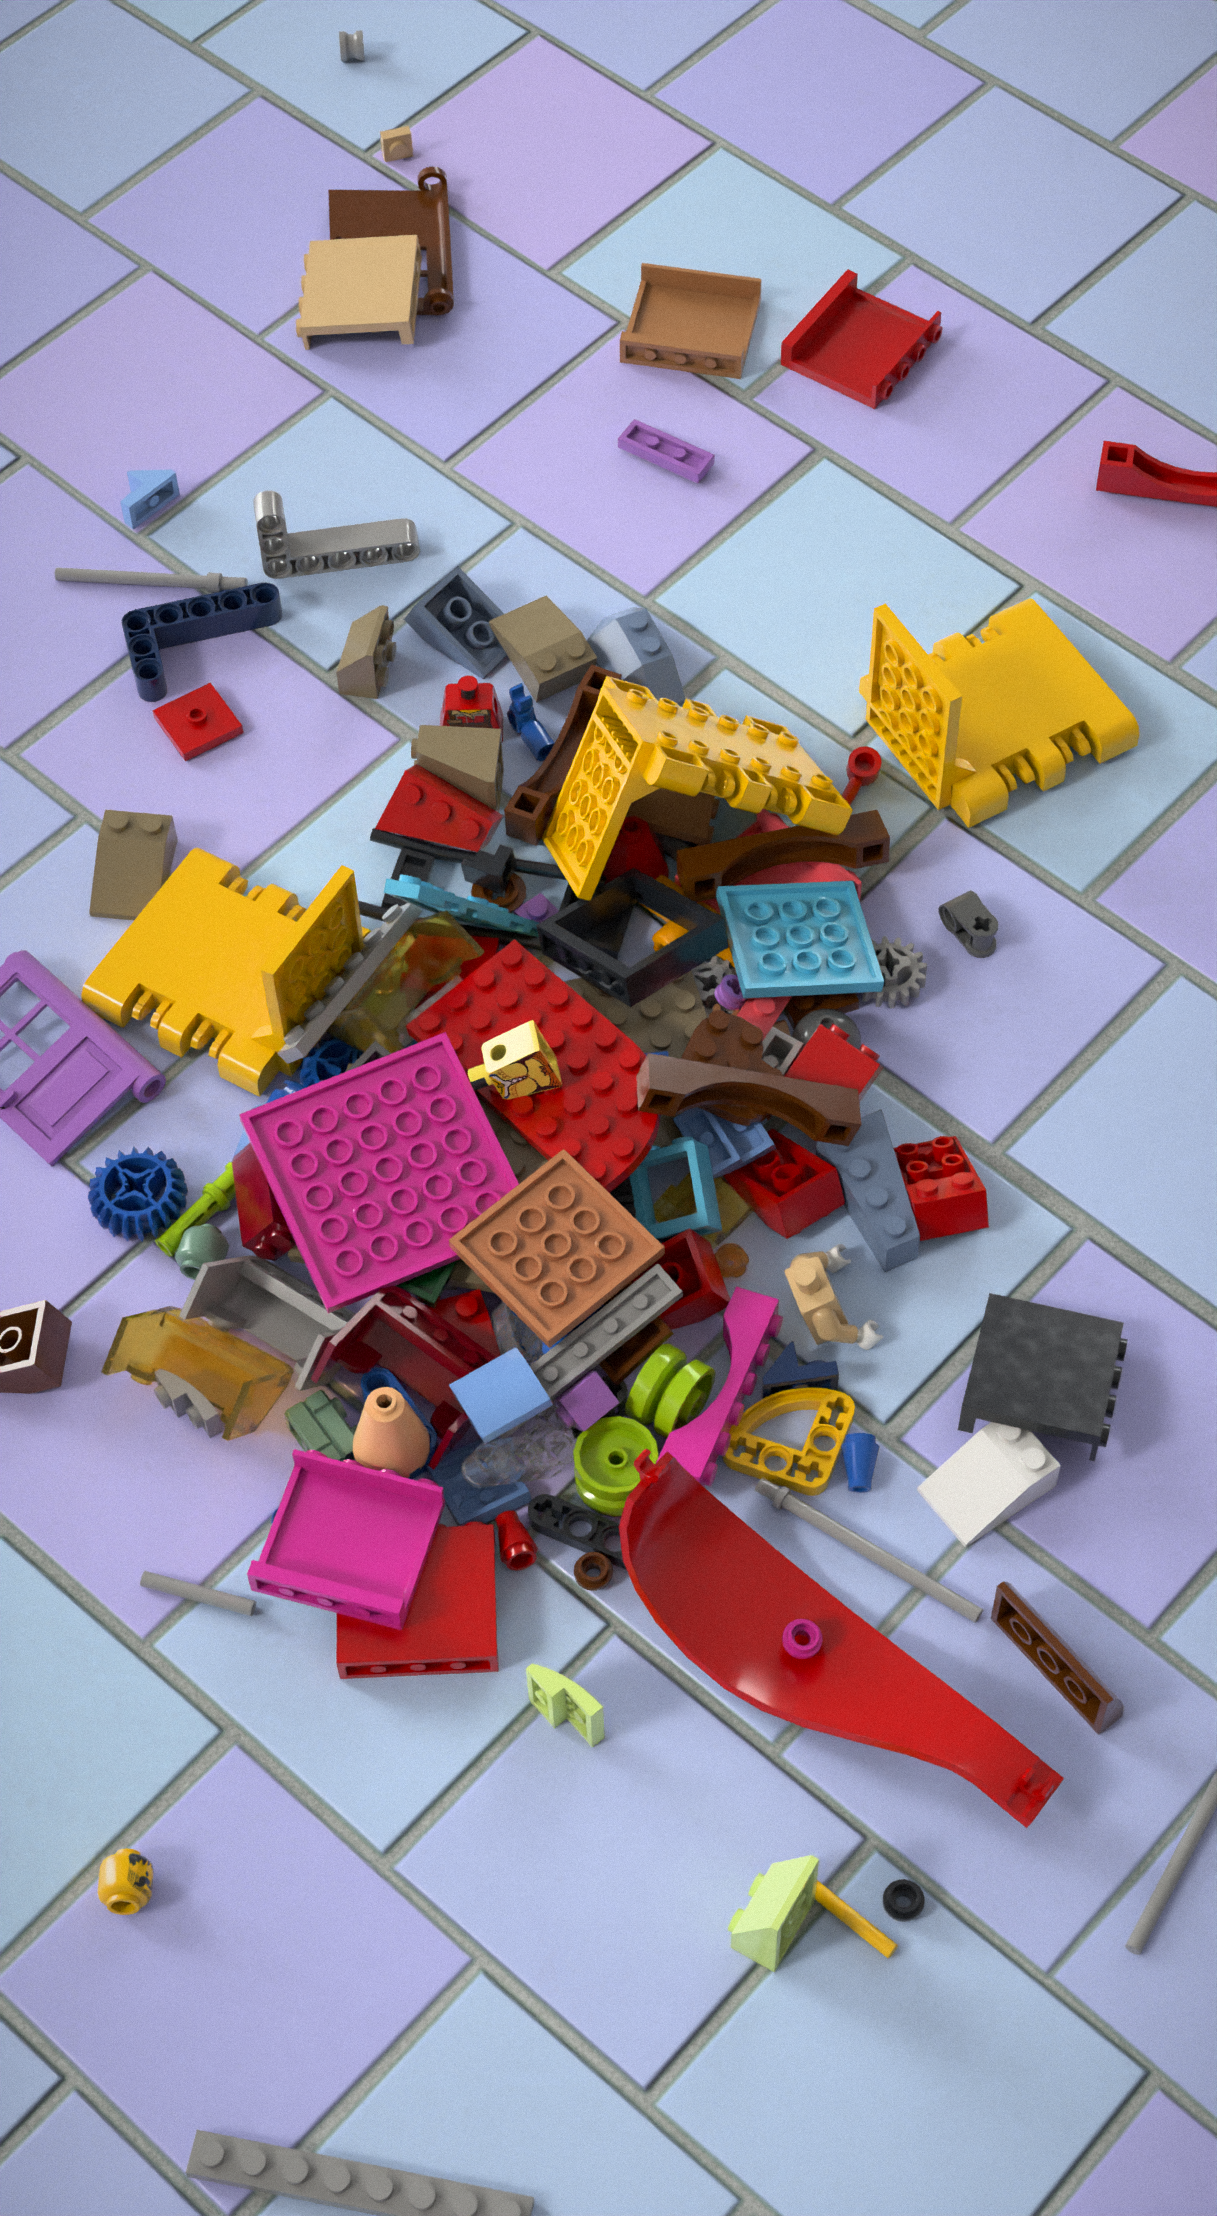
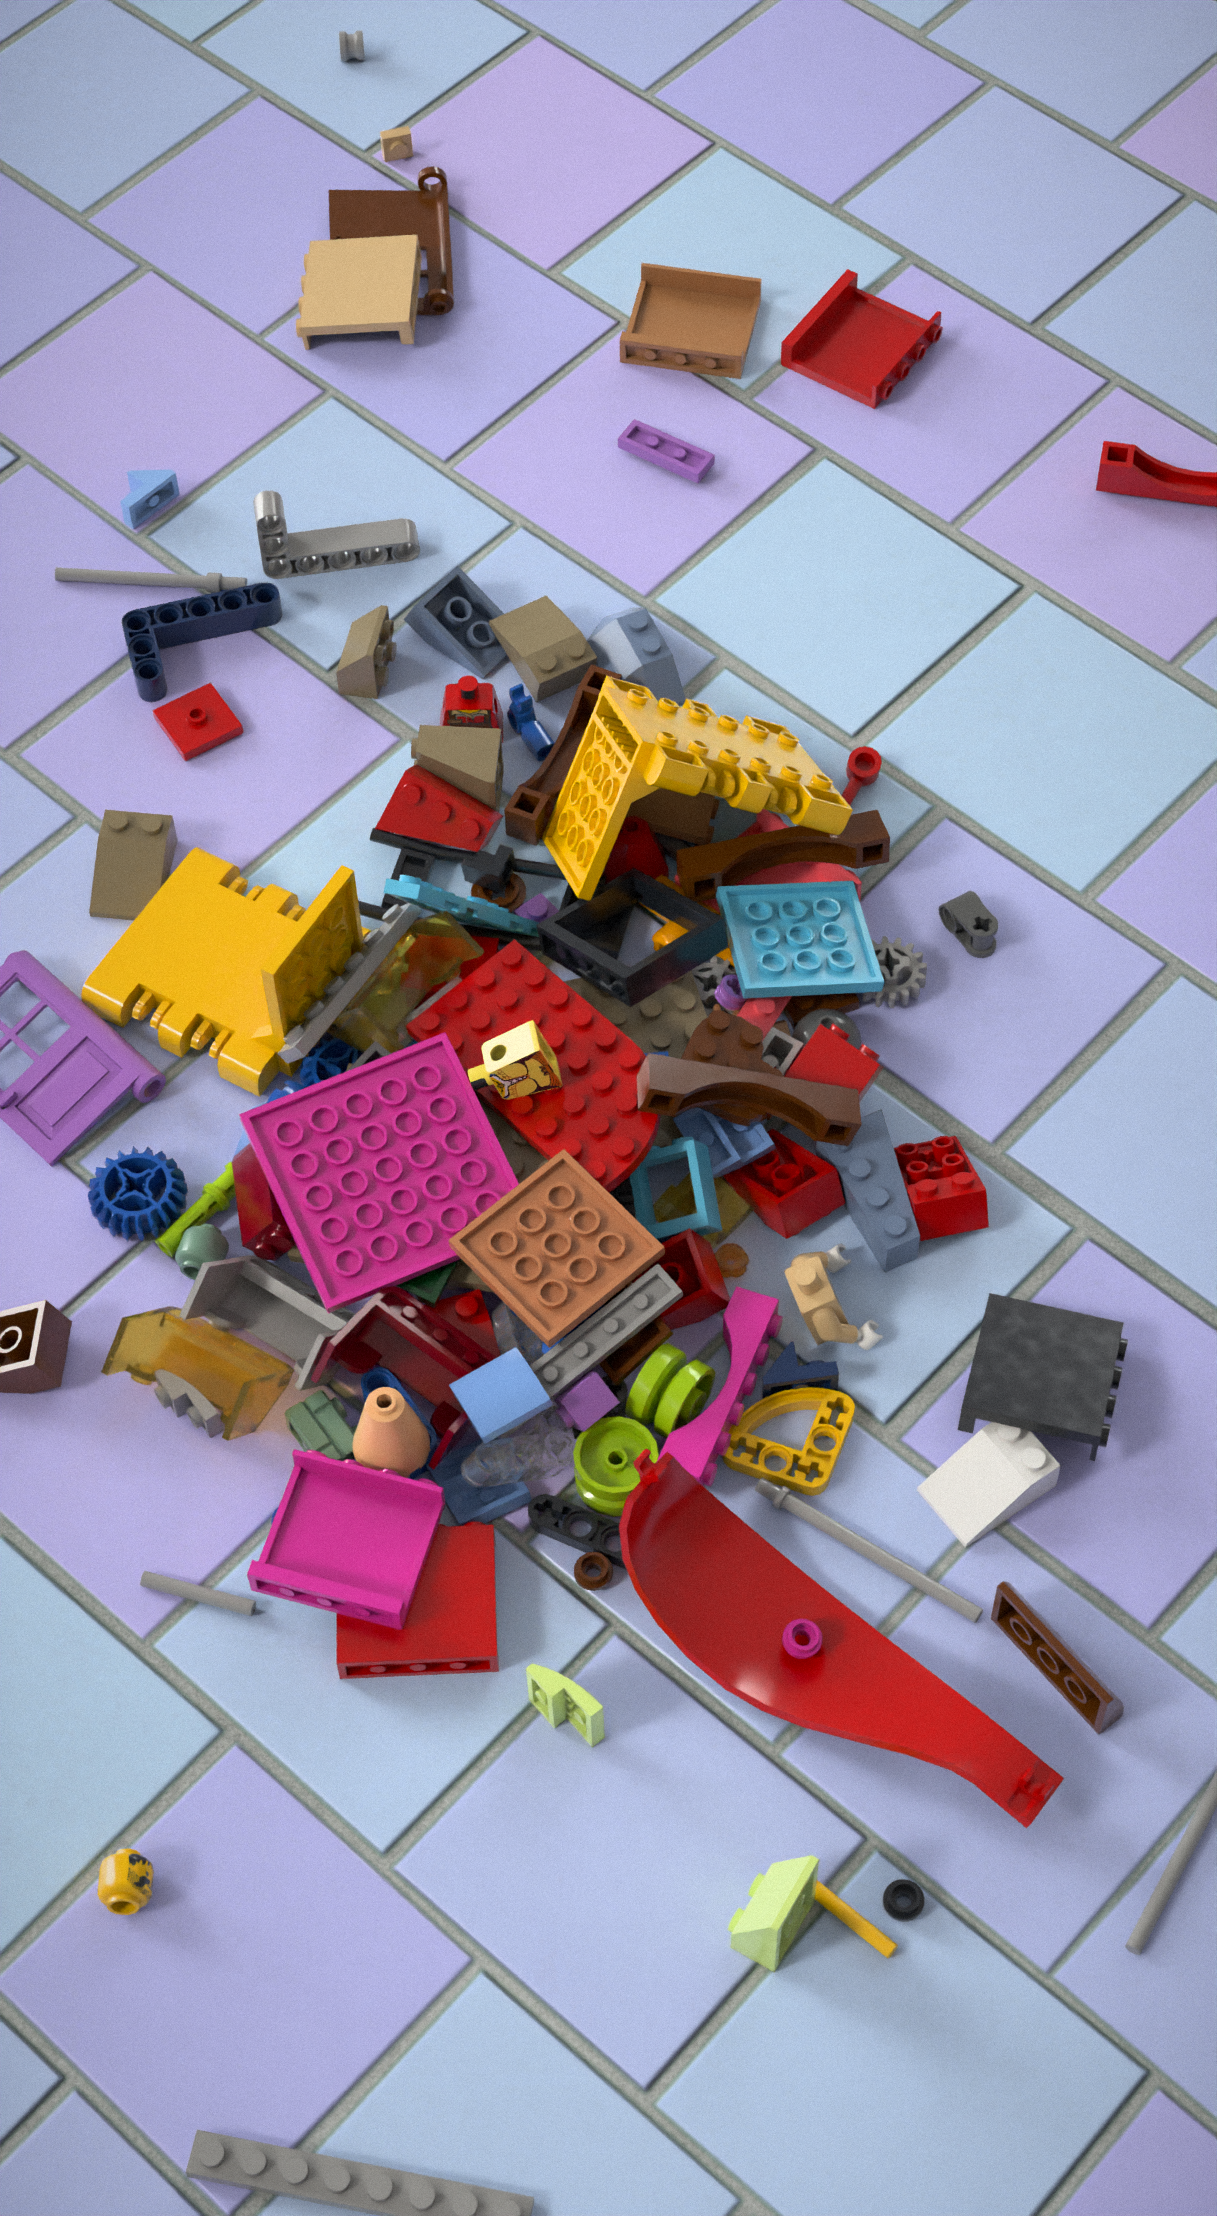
(515, 1543): red cone -> none
(860, 1460): blue cone -> none
(989, 708): yellow bracket -> none

